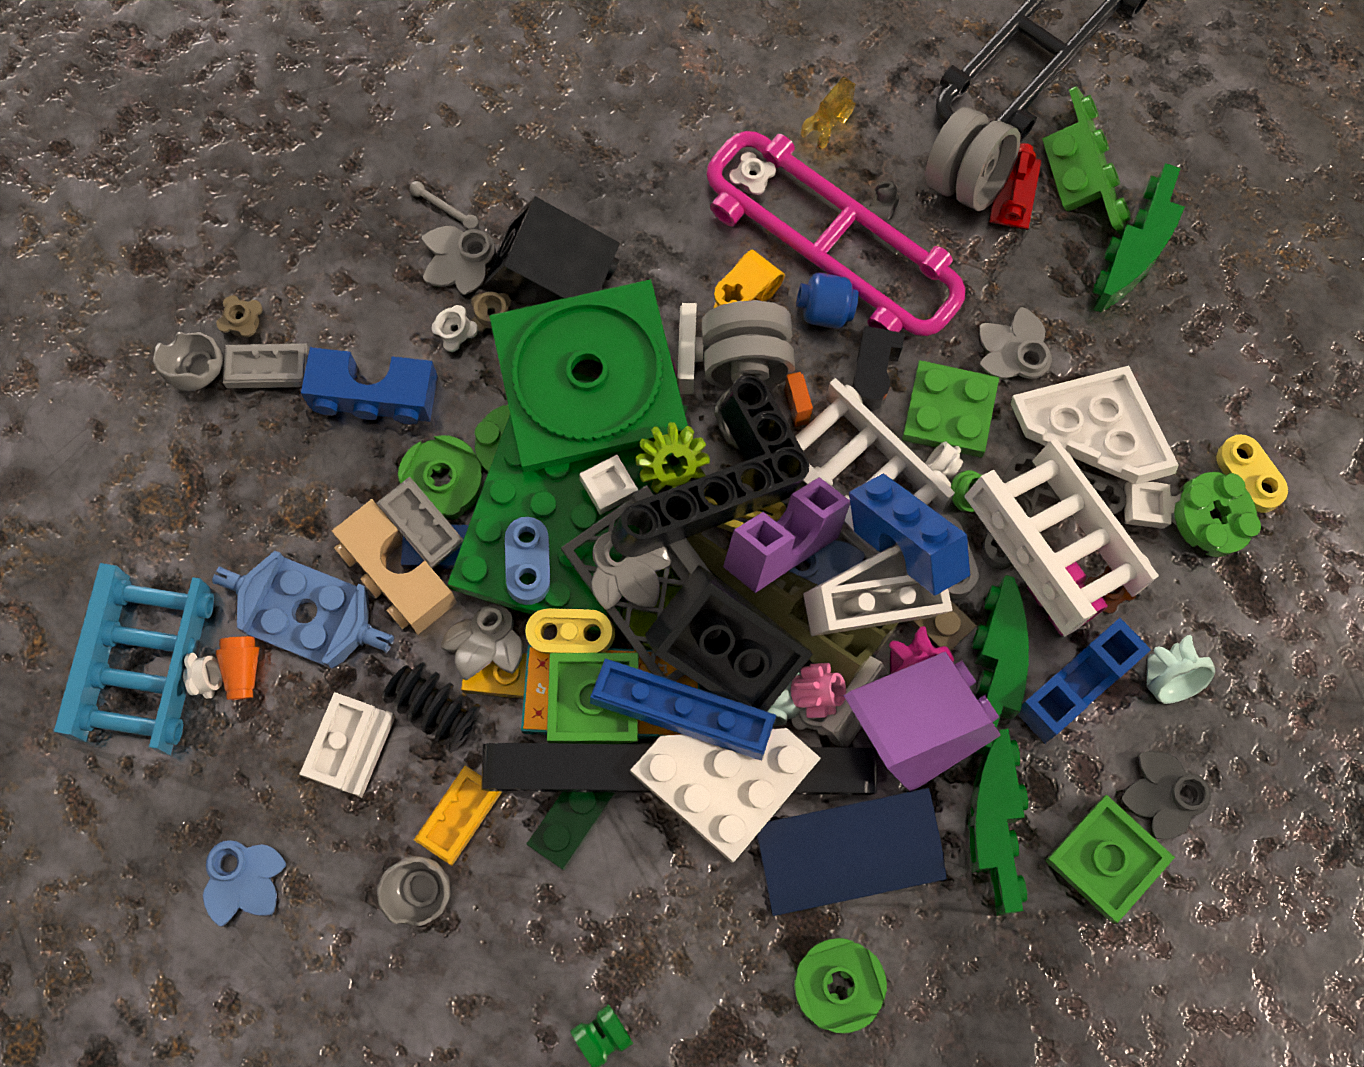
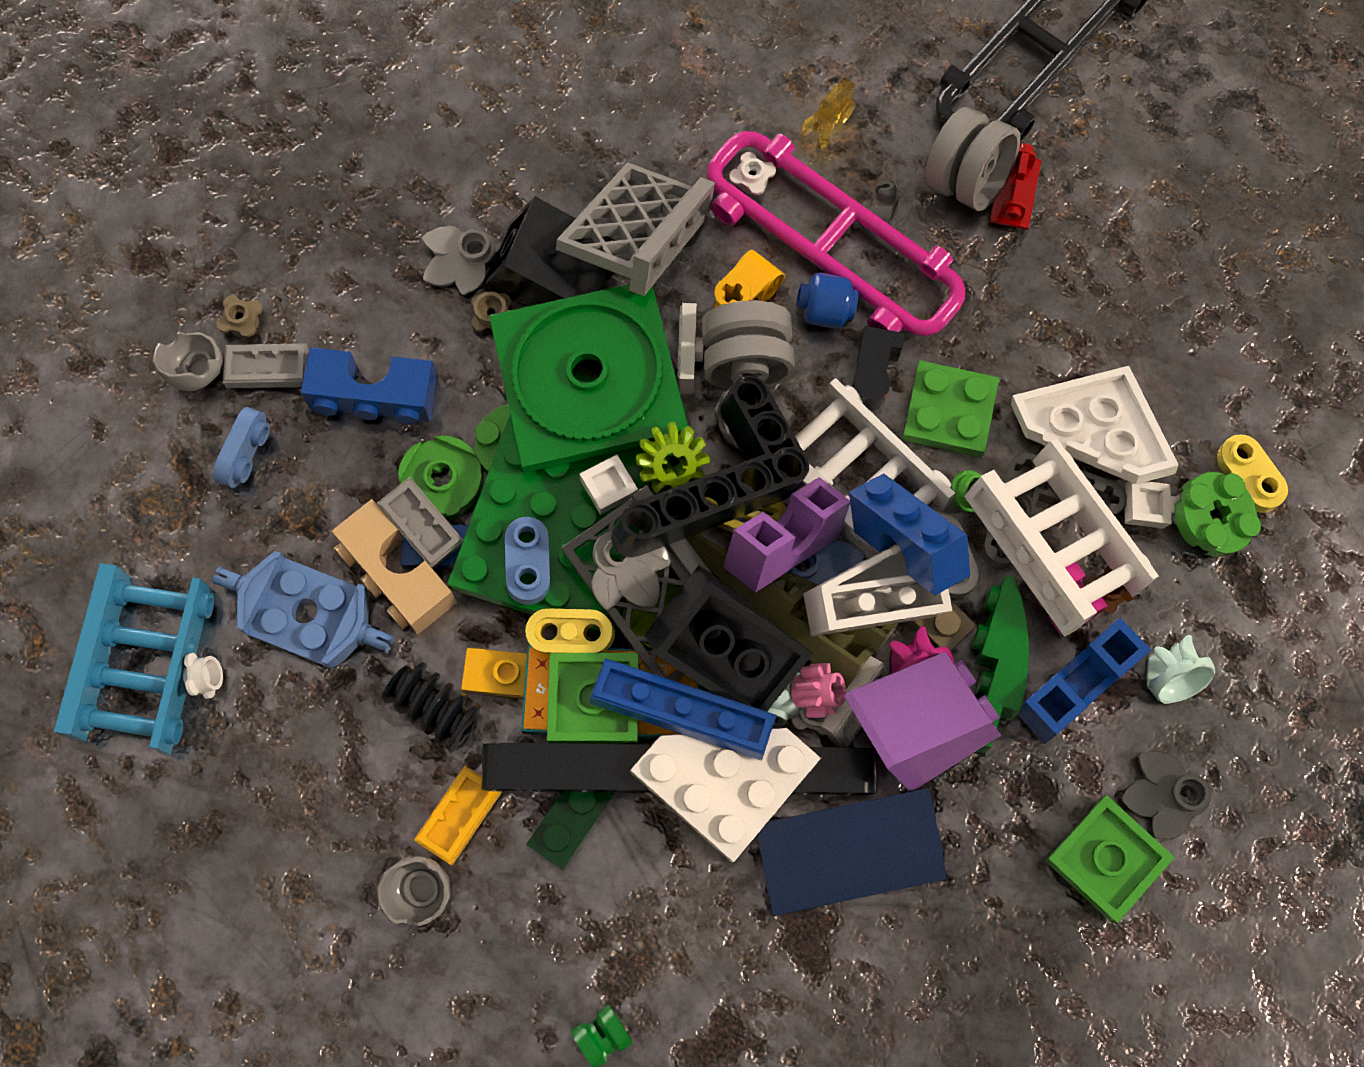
(235, 458): none -> medium blue plate
(238, 666): orange cone -> none
(246, 886): medium blue plate -> none
(347, 745): white plate -> none
(447, 320): white plate -> none
(469, 222): light grey hinge -> none
(481, 644): light grey plate -> none
(665, 235): none -> light grey fence
(798, 399): orange tile -> none
(862, 999): bright green plate -> none
(945, 459): white plate -> none
(993, 804): green slope -> none
(1011, 344): light grey plate -> none
(1081, 166): bright green bracket -> none
(1142, 242): green slope -> none

